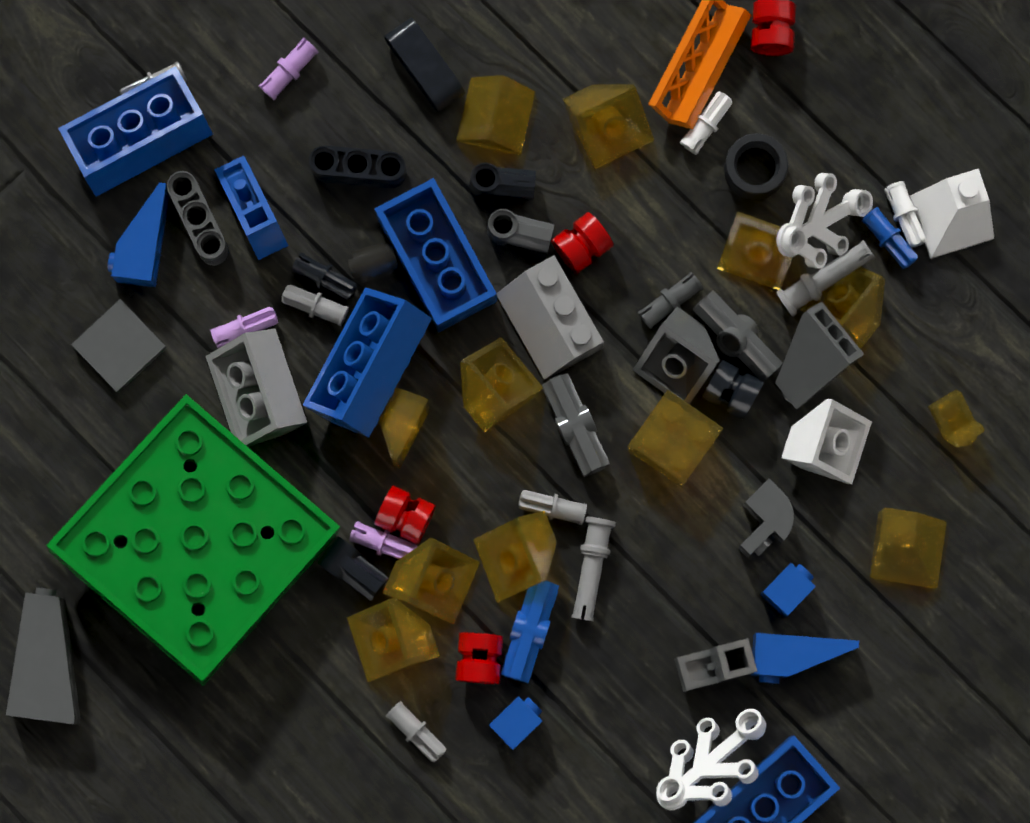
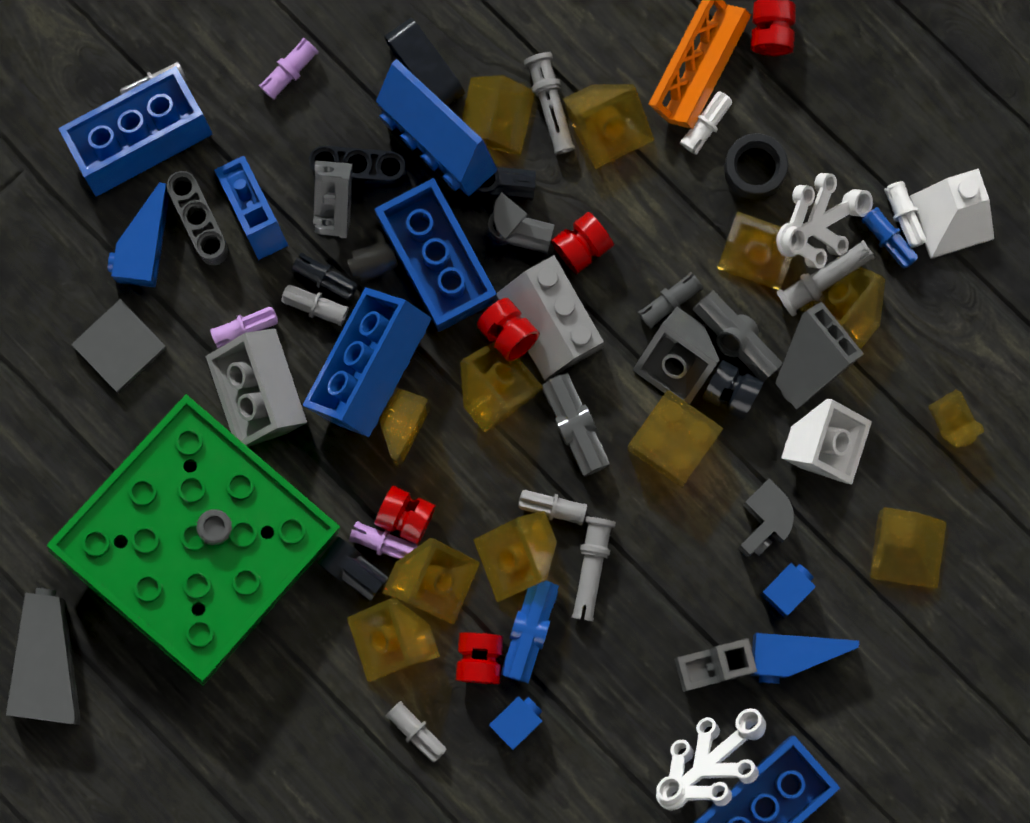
(214, 527): none -> dark grey tile
(332, 198): none -> dark grey hinge
(434, 130): none -> blue slope
(507, 216): none -> dark grey tile
(510, 332): none -> red wheel
(549, 85): none -> light grey pin

